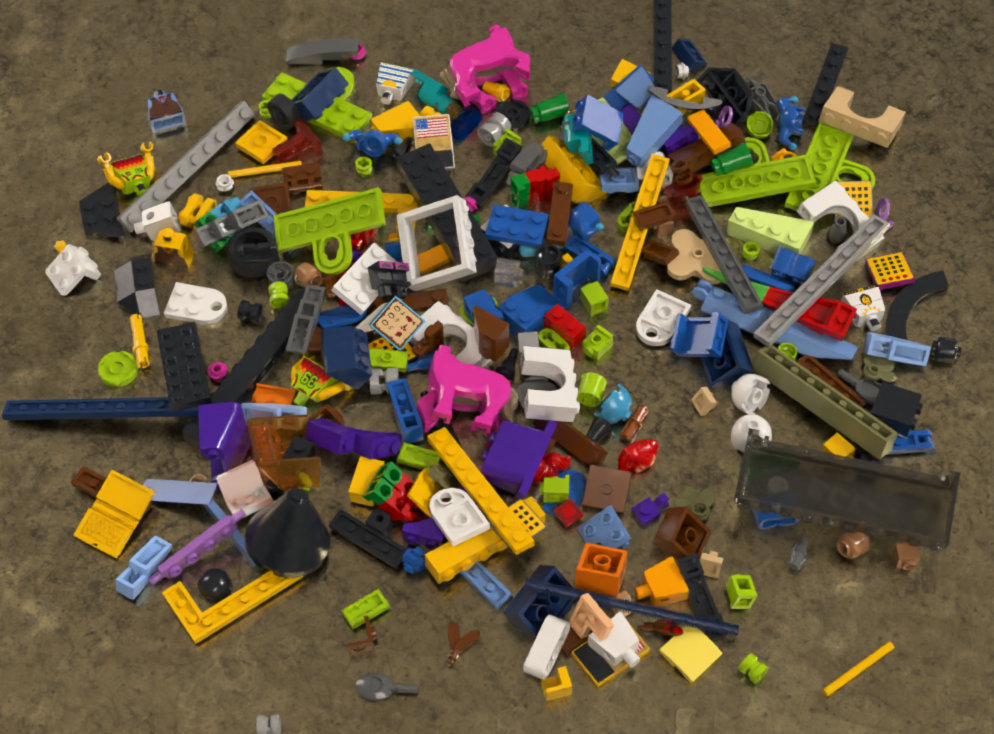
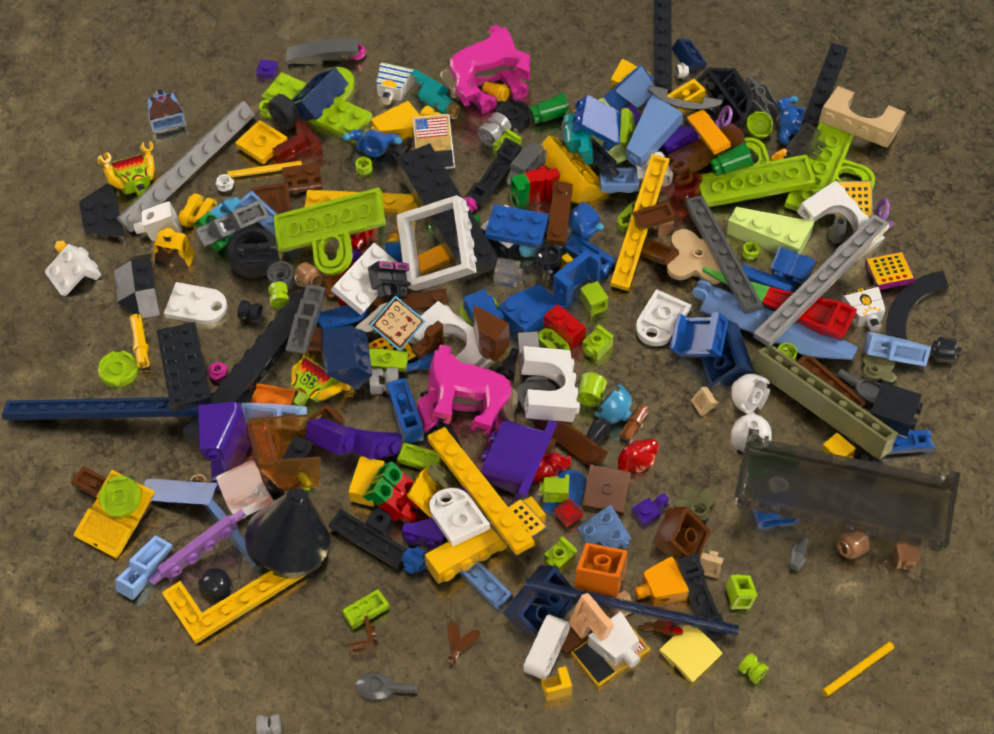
(120, 496): none -> lime tile
(266, 69): none -> dark purple plate
(465, 123): clear blue slope -> none
(567, 552): none -> lime brick
(627, 126): none -> lime plate
(806, 143): none -> clear smoke hinge

